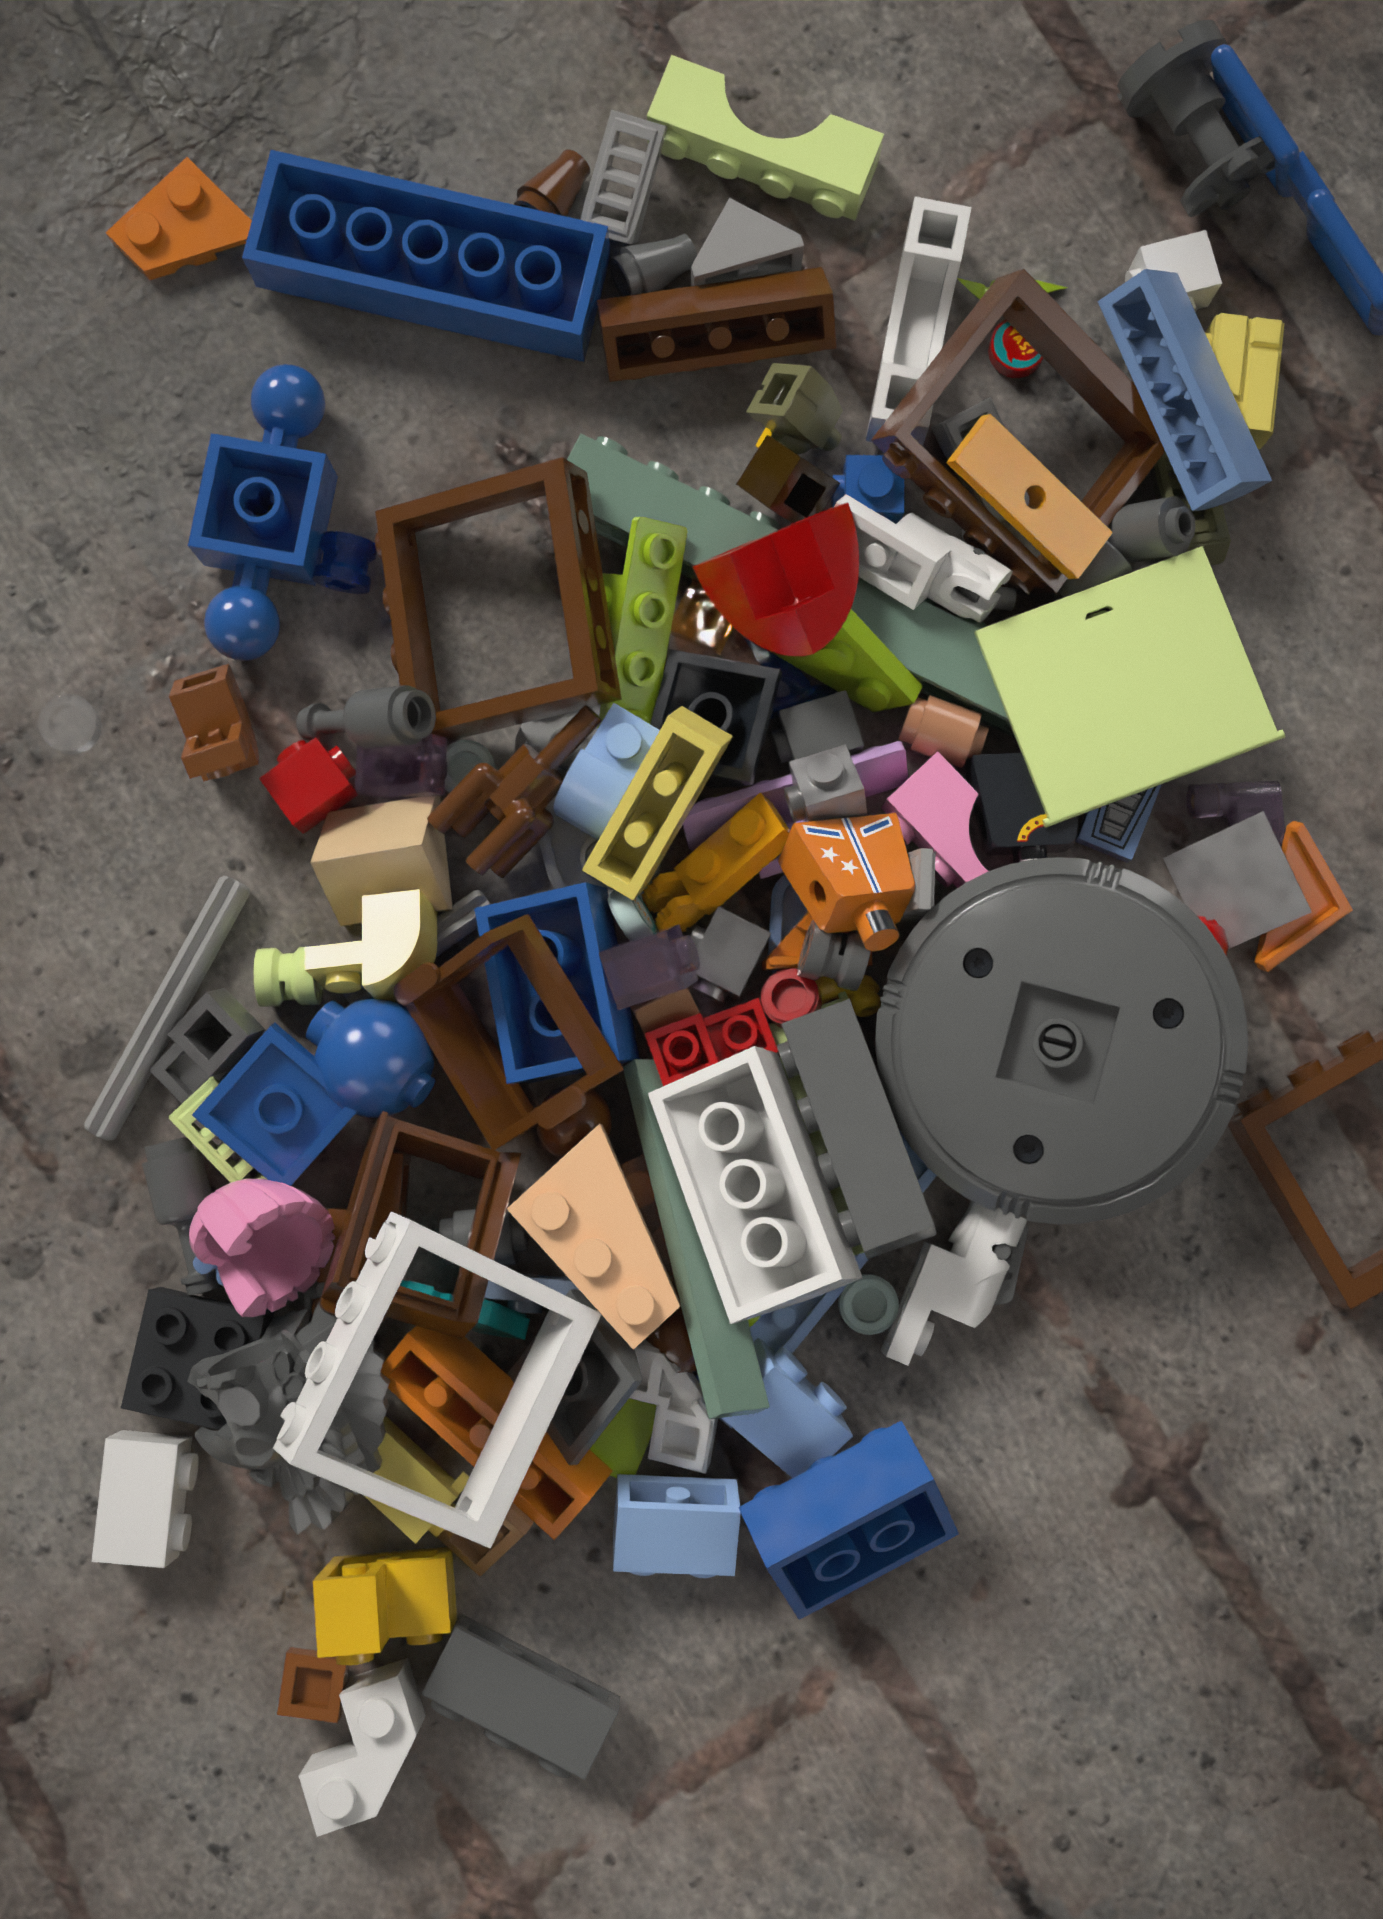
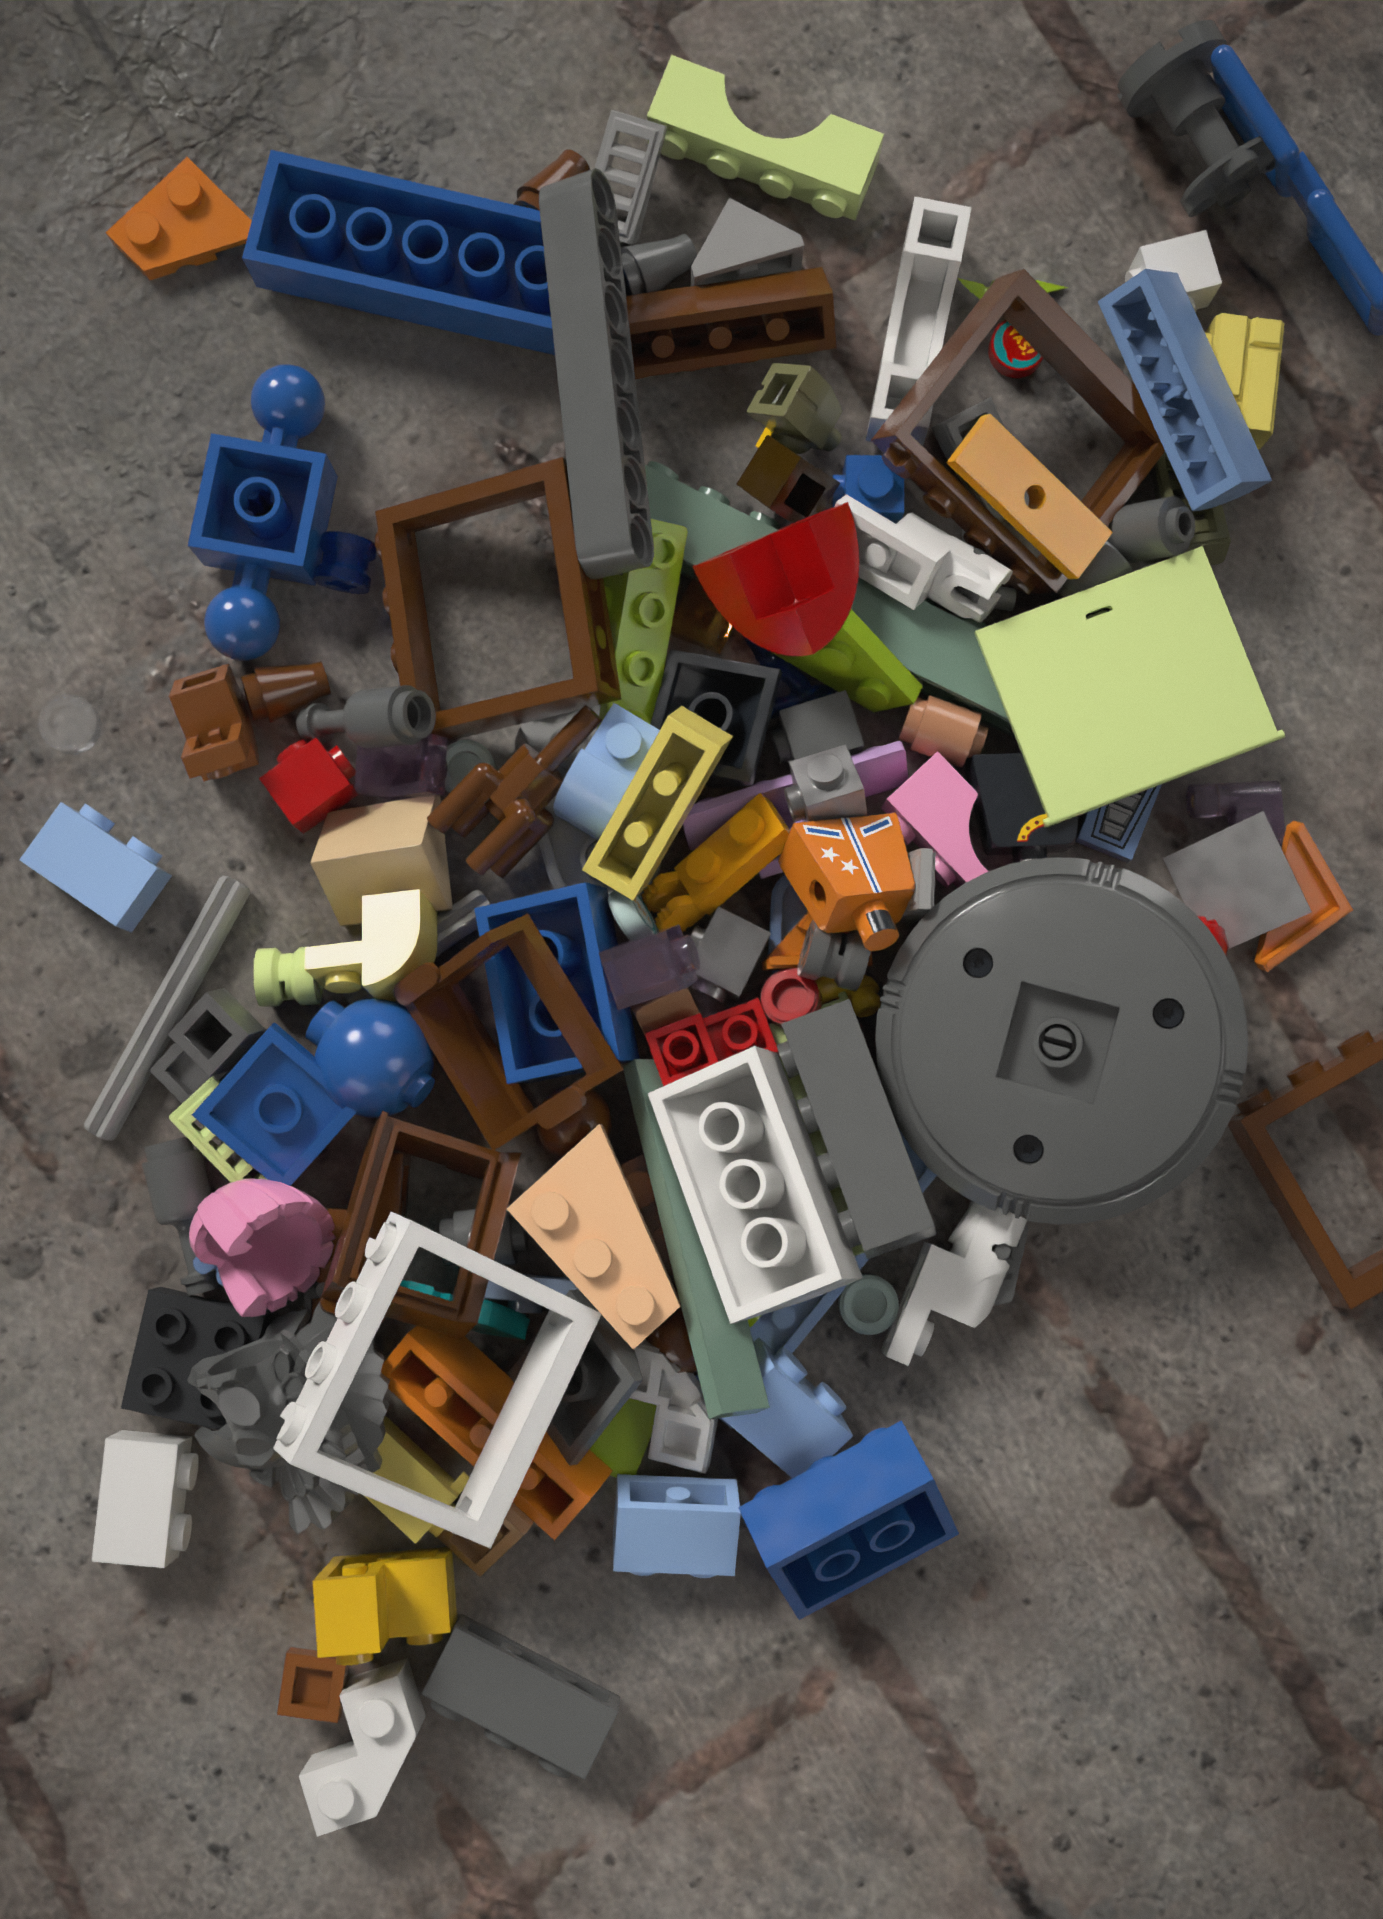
(96, 866): none -> light blue brick
(283, 689): none -> reddish brown cone
(596, 375): none -> dark grey beam

